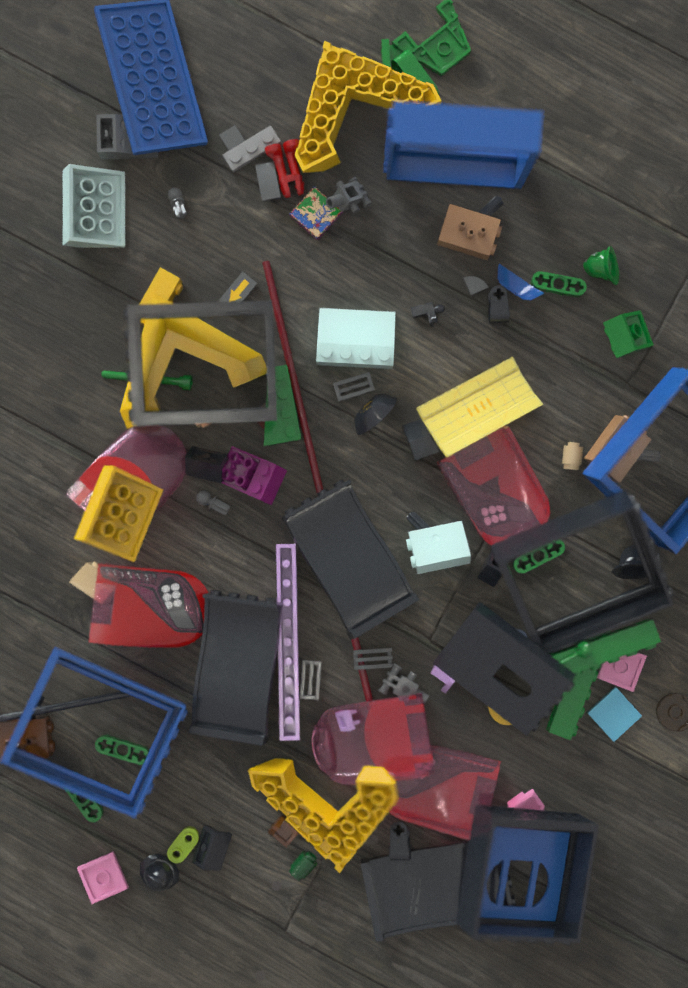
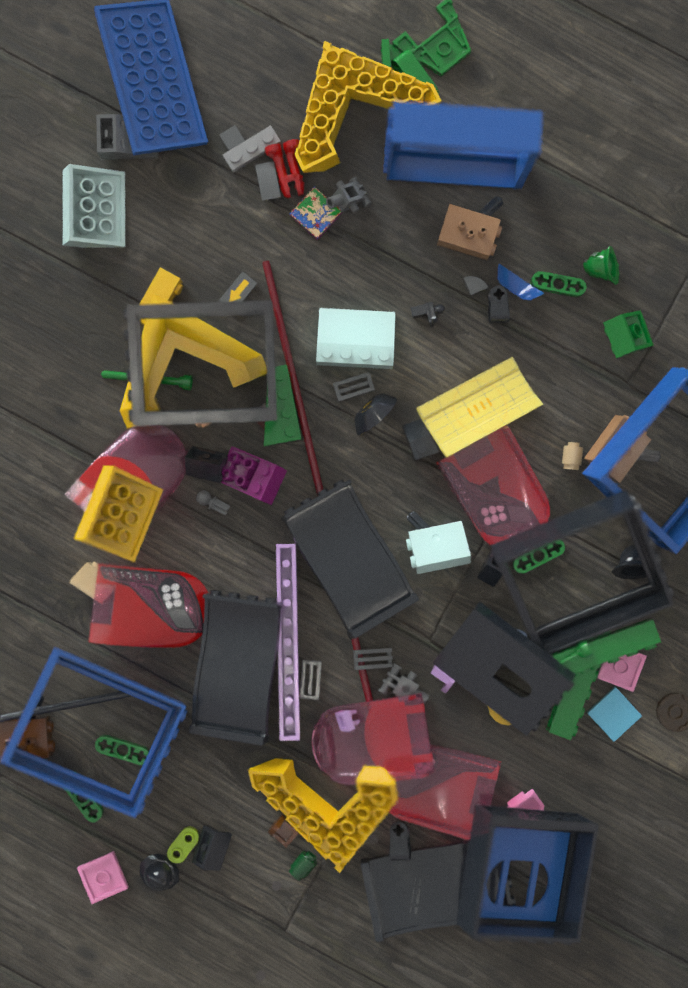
(177, 202): dark grey axle -> none

